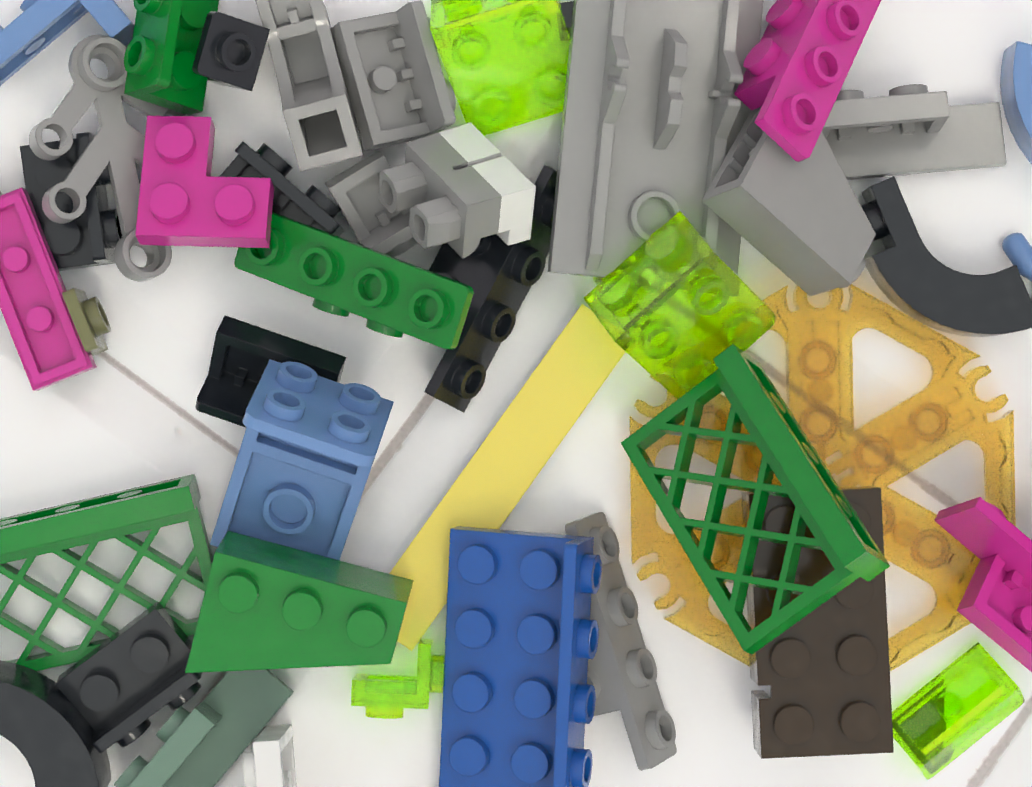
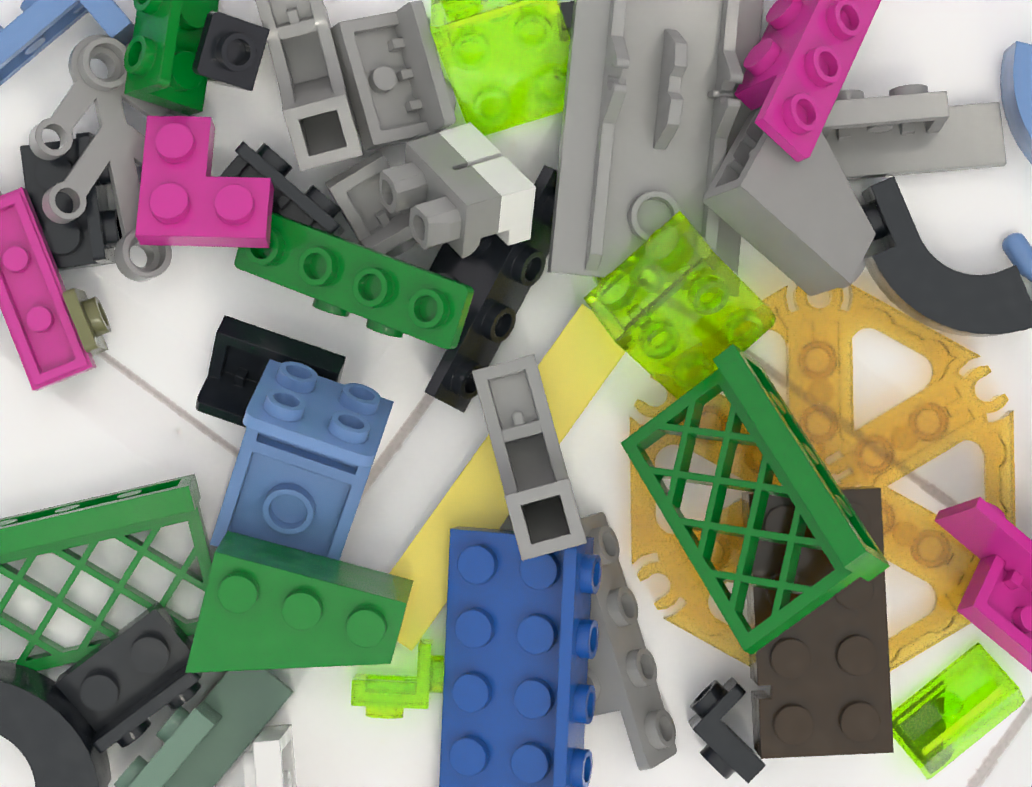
(529, 458): none -> light grey arch
(724, 747): none -> black bracket

